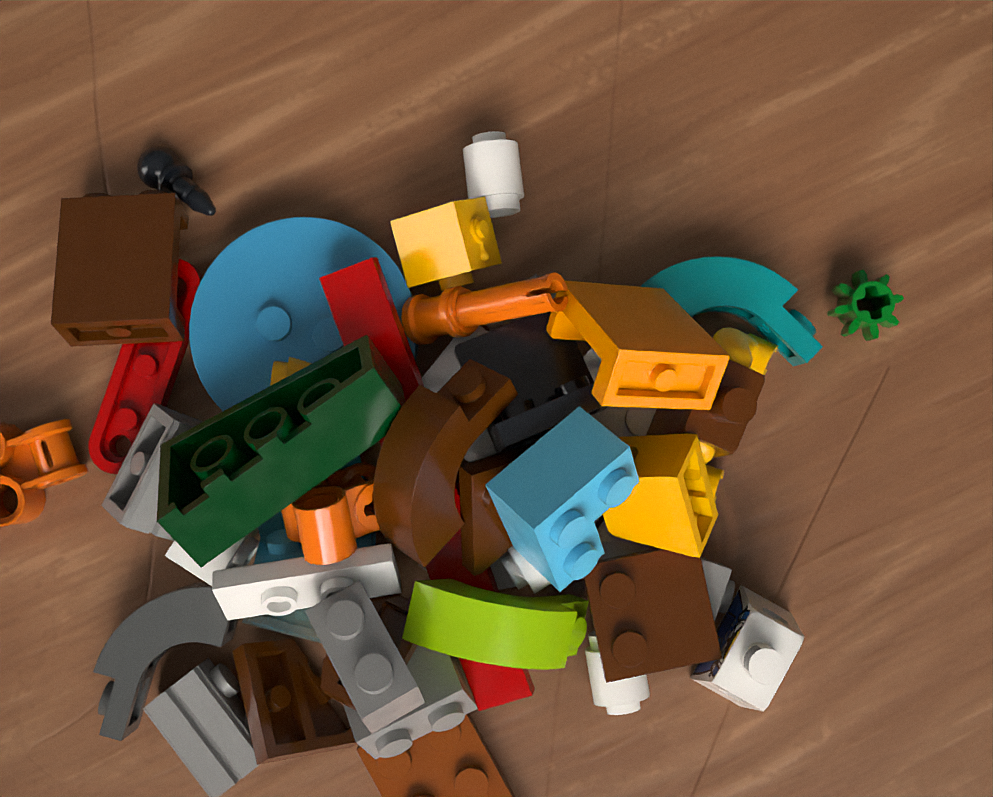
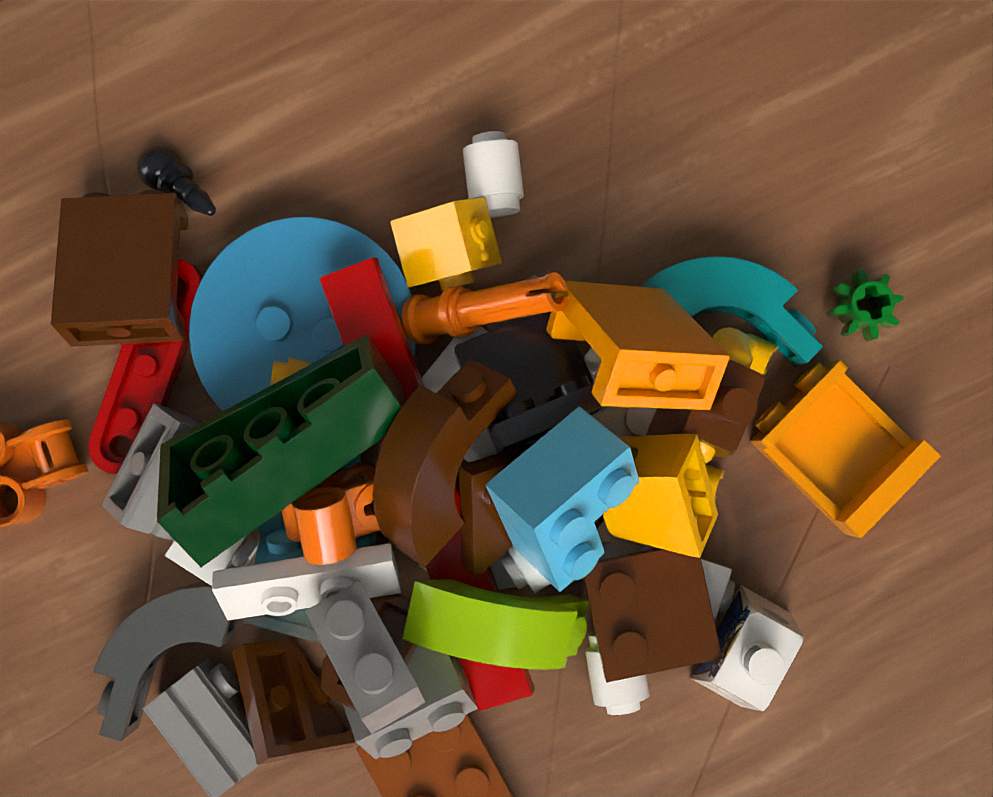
(841, 449): none -> light orange panel

